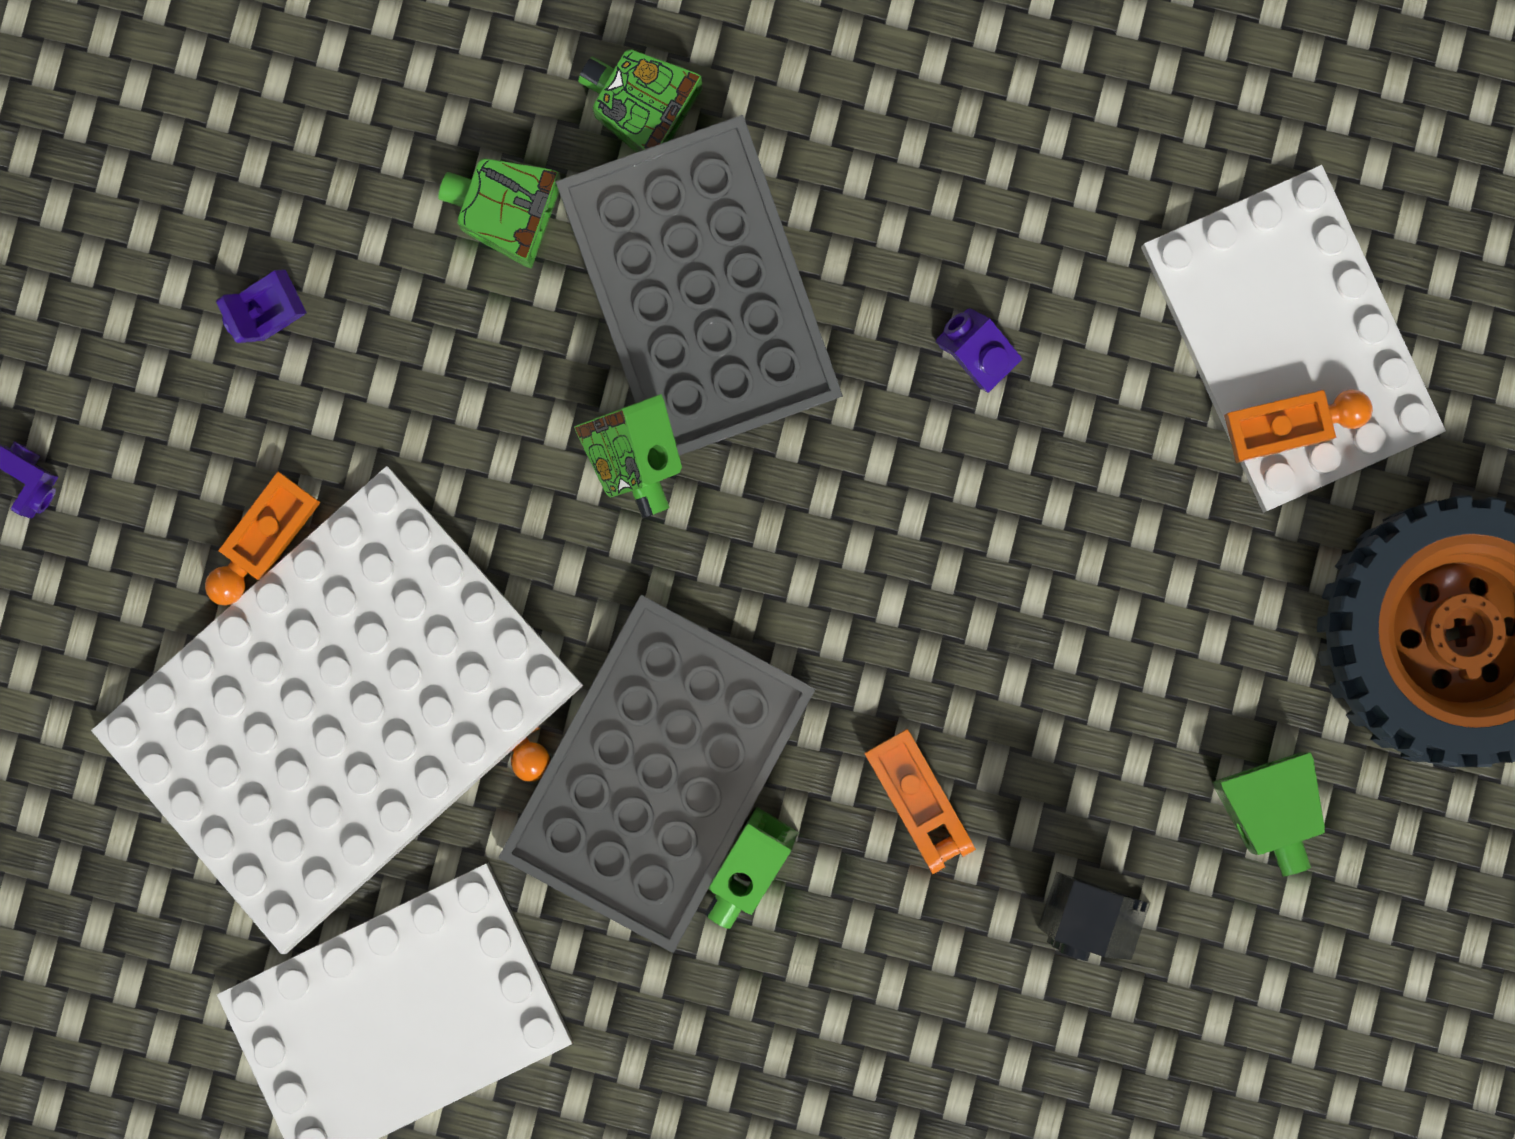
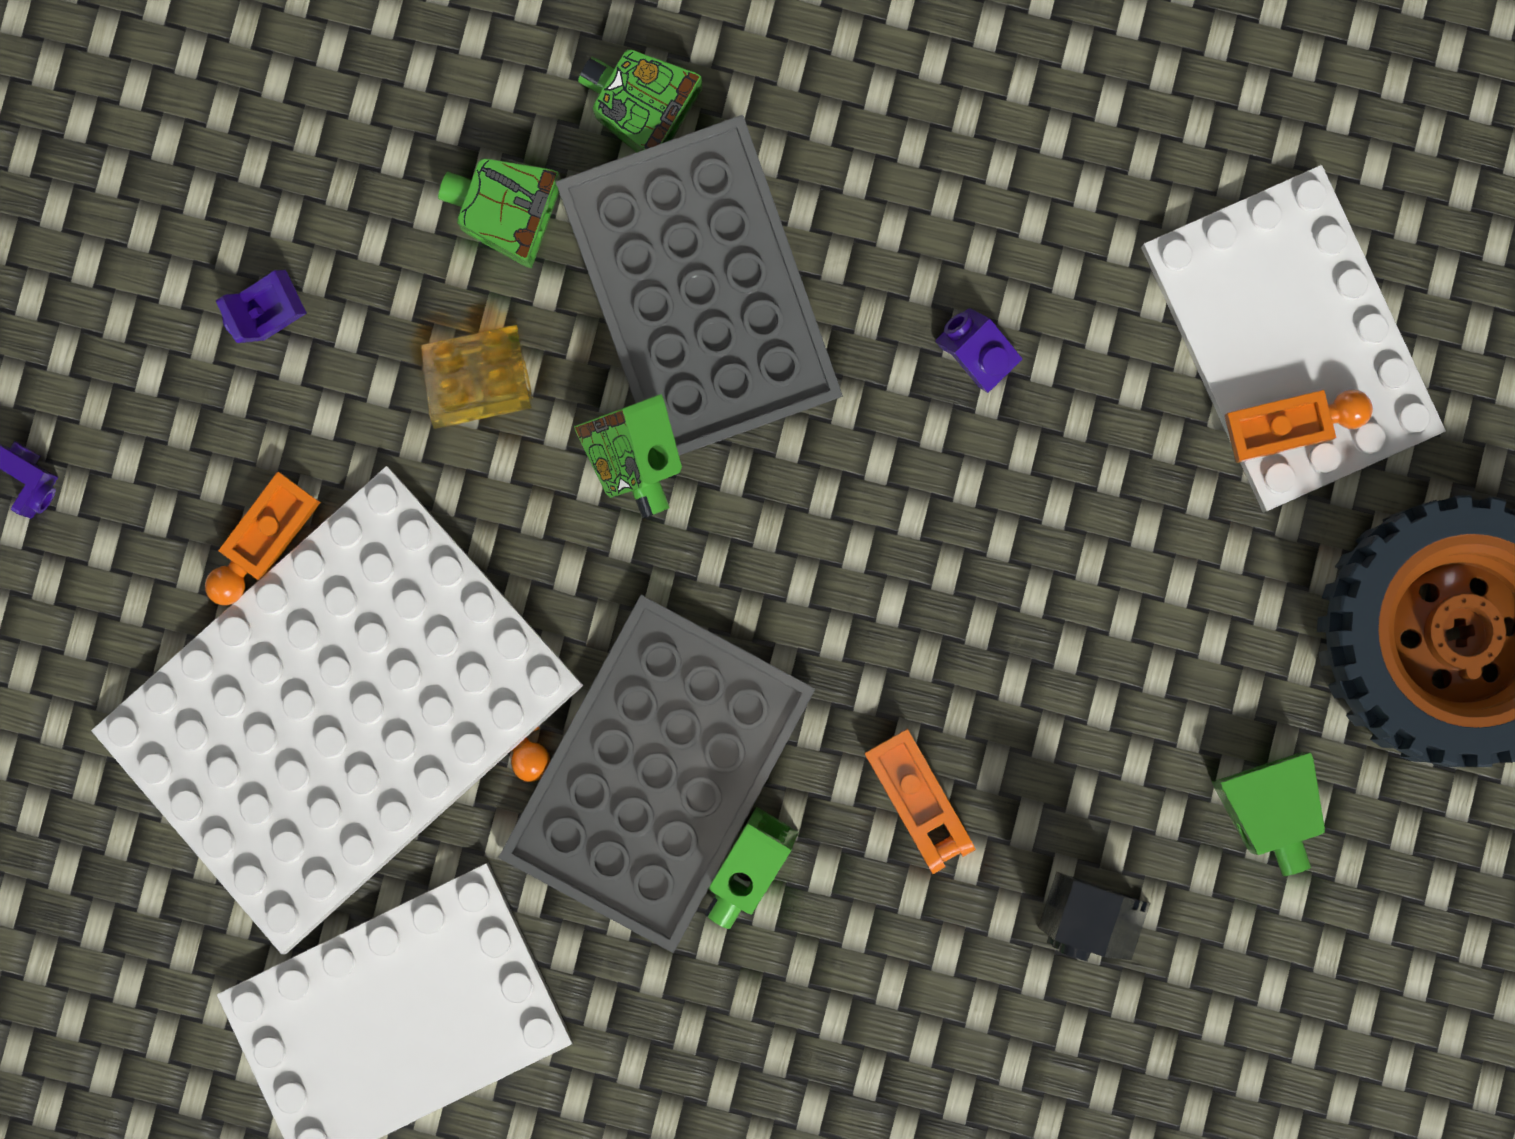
(476, 377): none -> clear yellow plate

